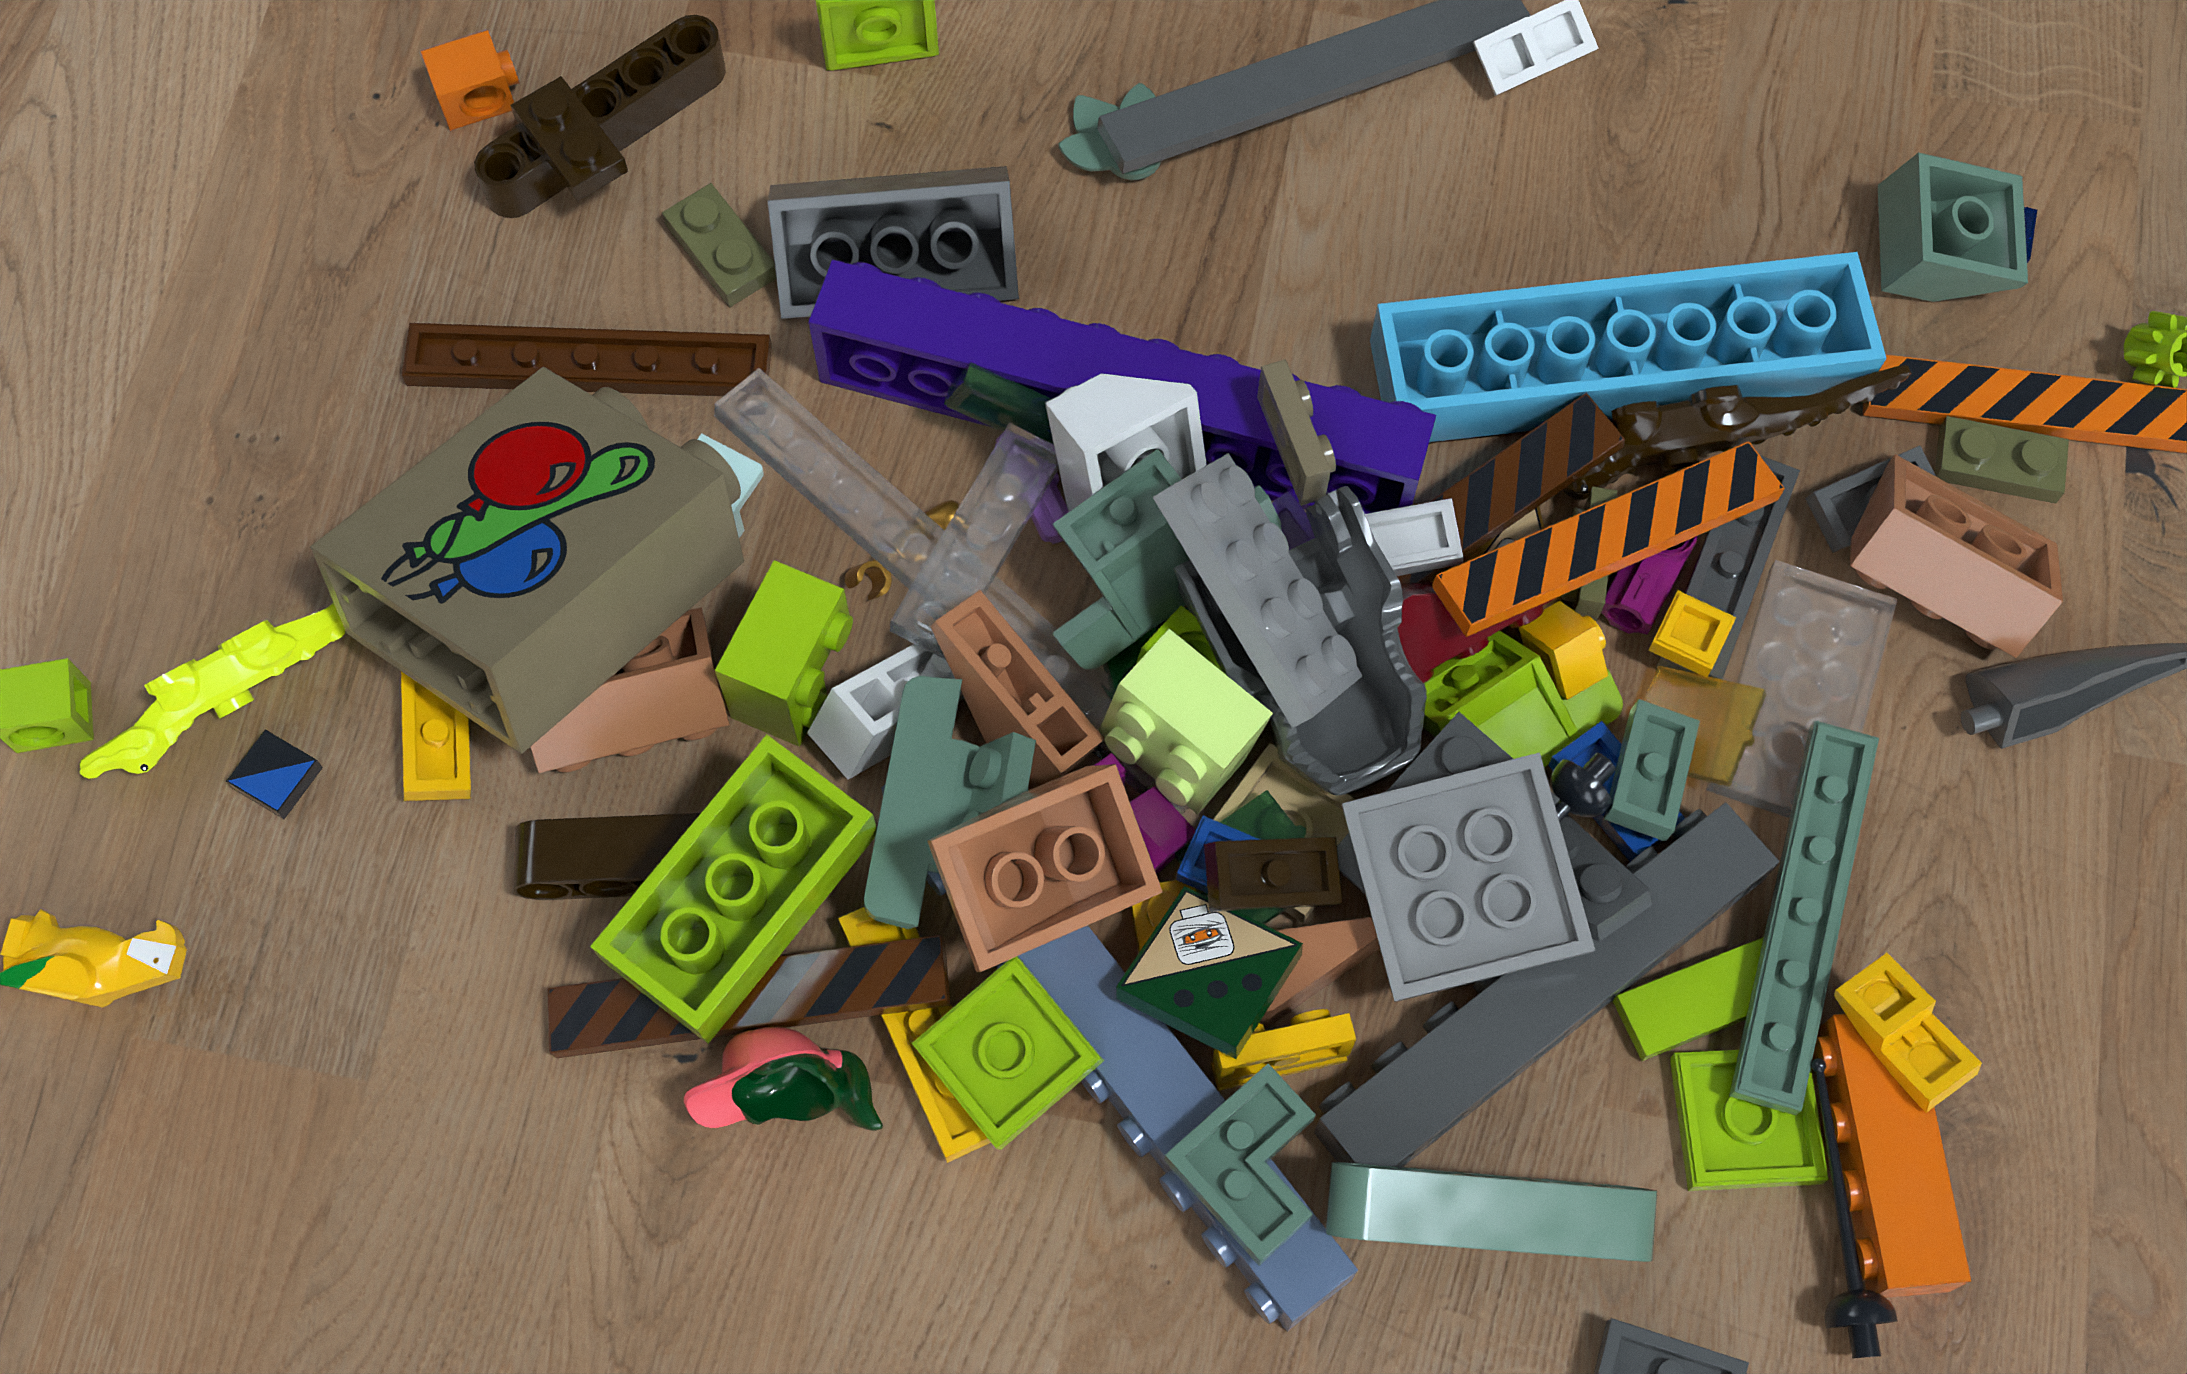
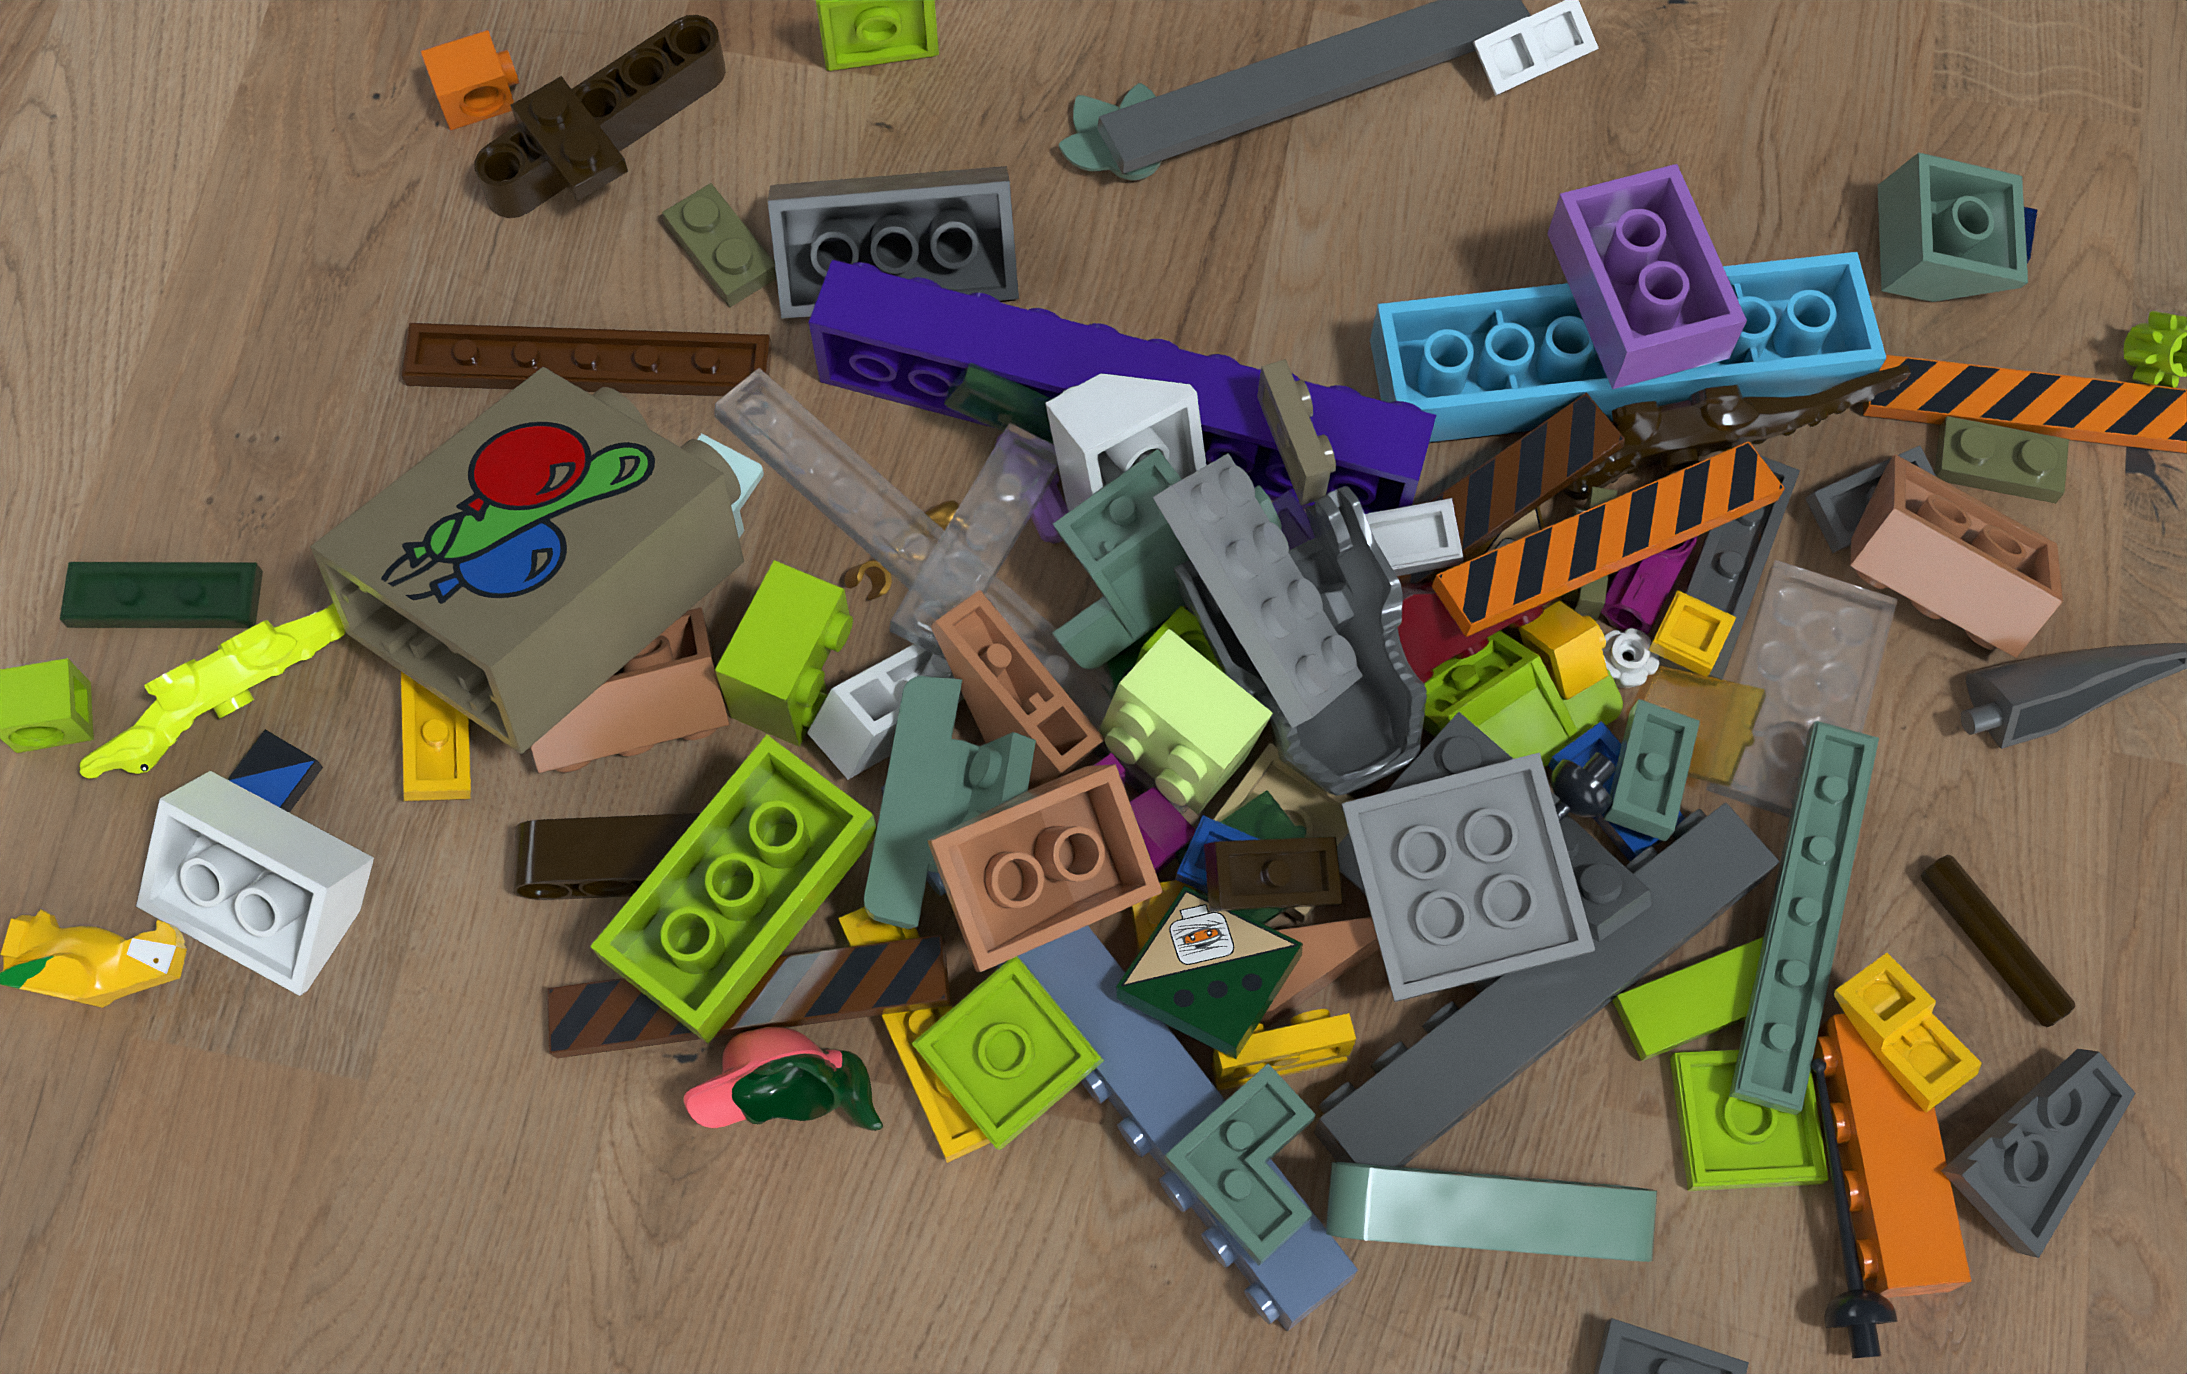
(161, 595): none -> clear green tile
(251, 880): none -> white slope
(1634, 672): none -> white plate
(1645, 276): none -> medium lavender brick
(1998, 941): none -> dark brown axle
(2042, 1150): none -> dark grey wing

